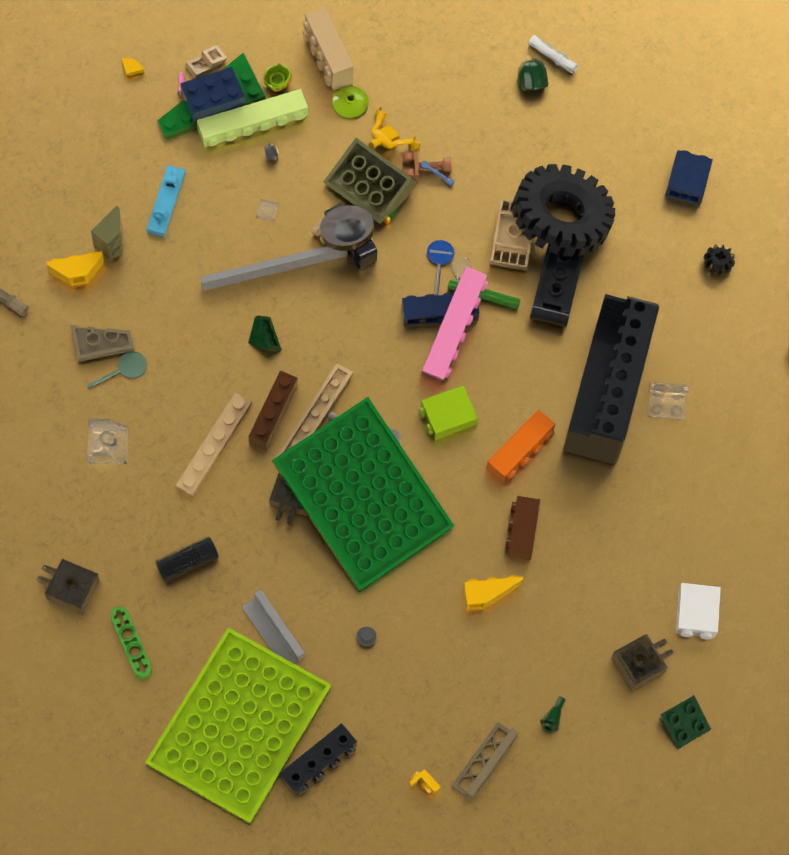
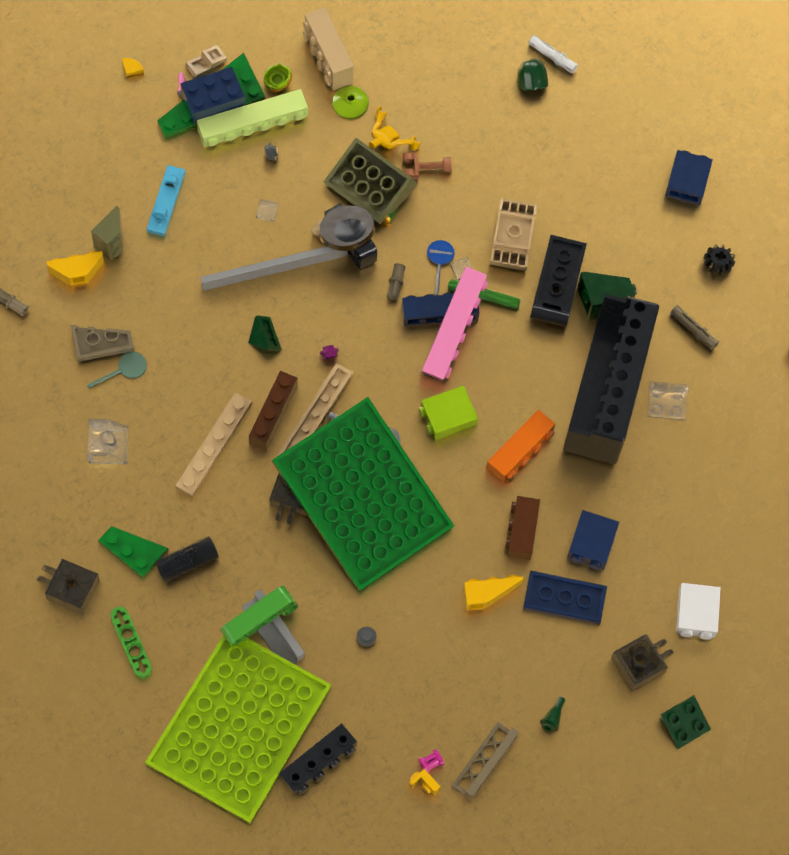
(132, 550): none -> green wing
(258, 615): none -> bright green beam
(329, 352): none -> magenta plate
(396, 281): none -> dark tan axle
(424, 164): medium blue hinge -> none
(431, 761): none -> dark pink bush
(552, 185): black tyre -> none
(565, 597): none -> dark blue tile
(593, 540): none -> dark blue brick
(594, 286): none -> dark green slope
(697, 330): none -> dark tan pin

